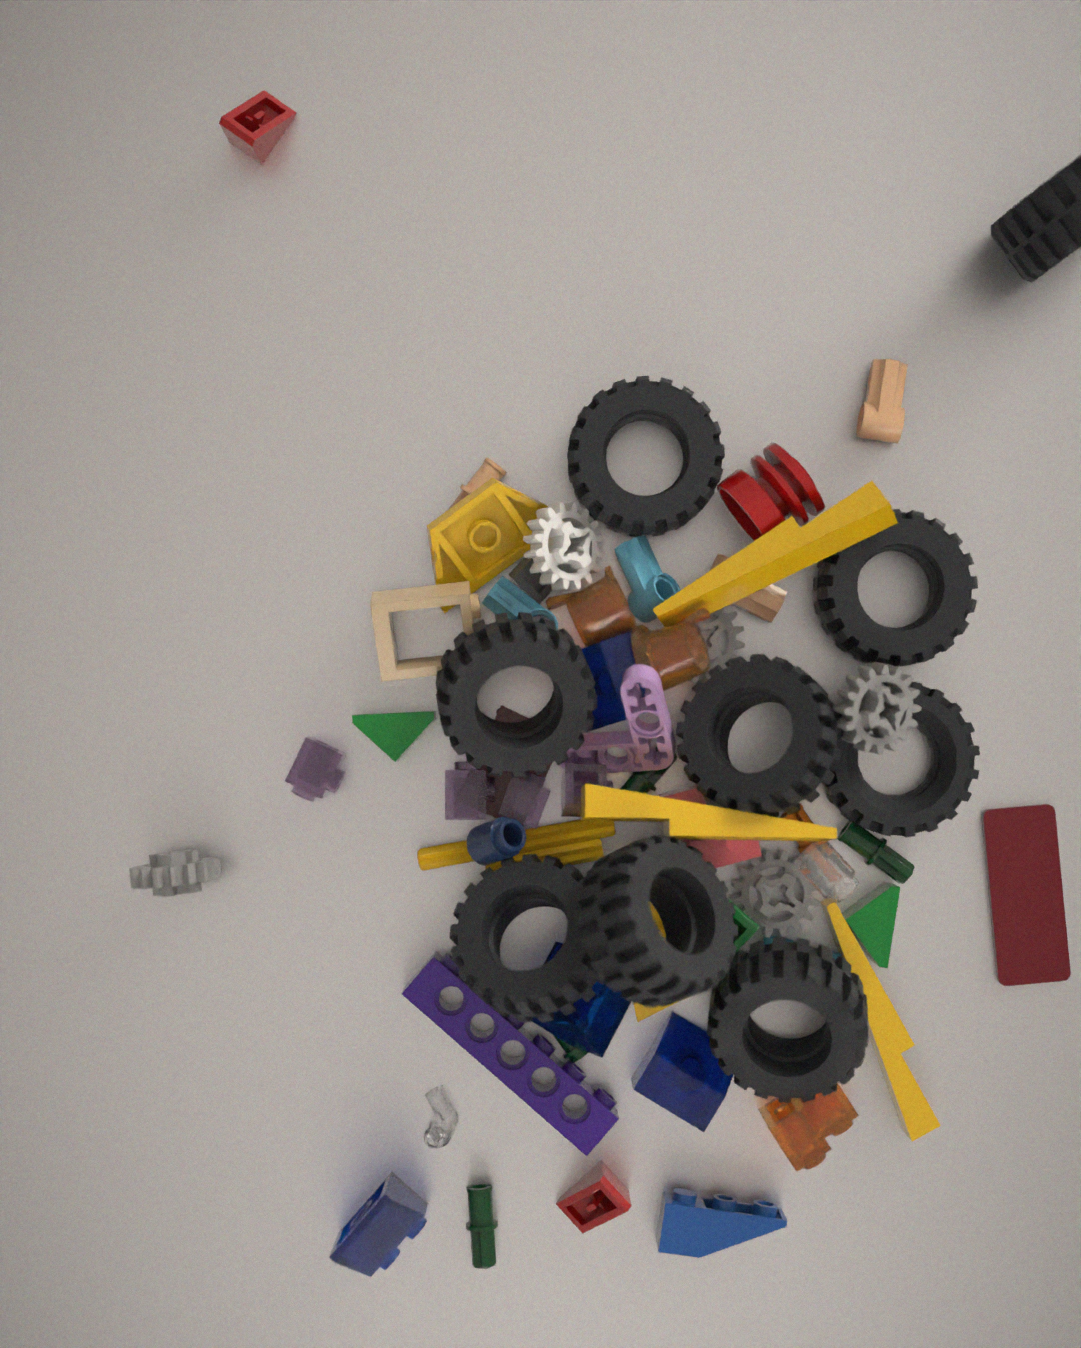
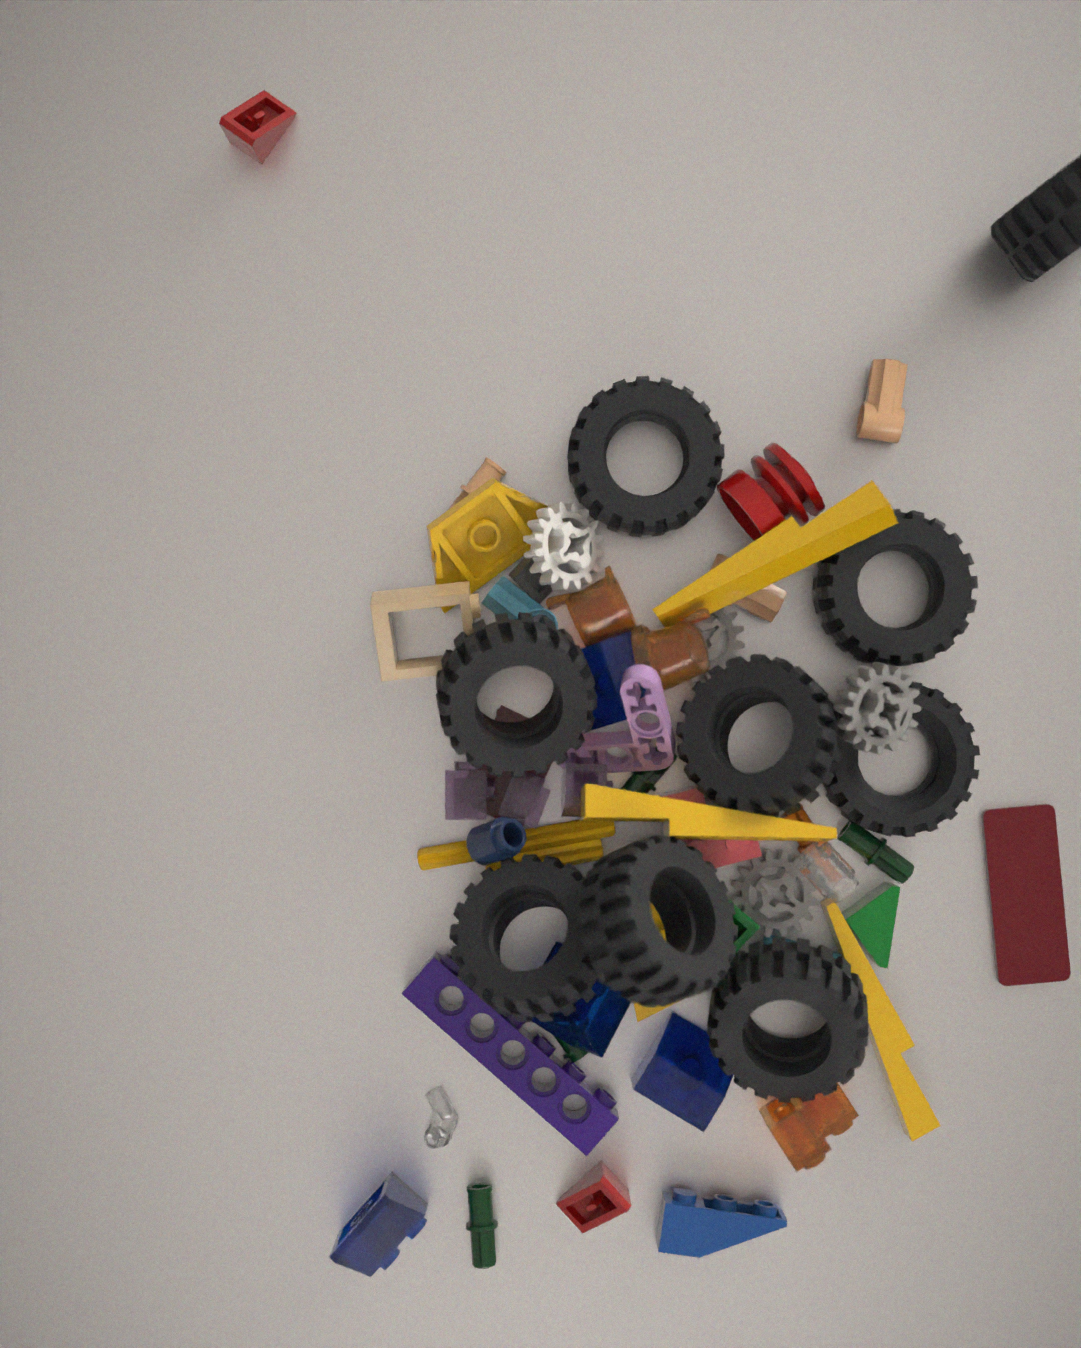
(175, 873): light grey gear -> none
(316, 770): clear purple brick -> none
(394, 731): green slope -> none
(645, 578): medium azure piece -> none

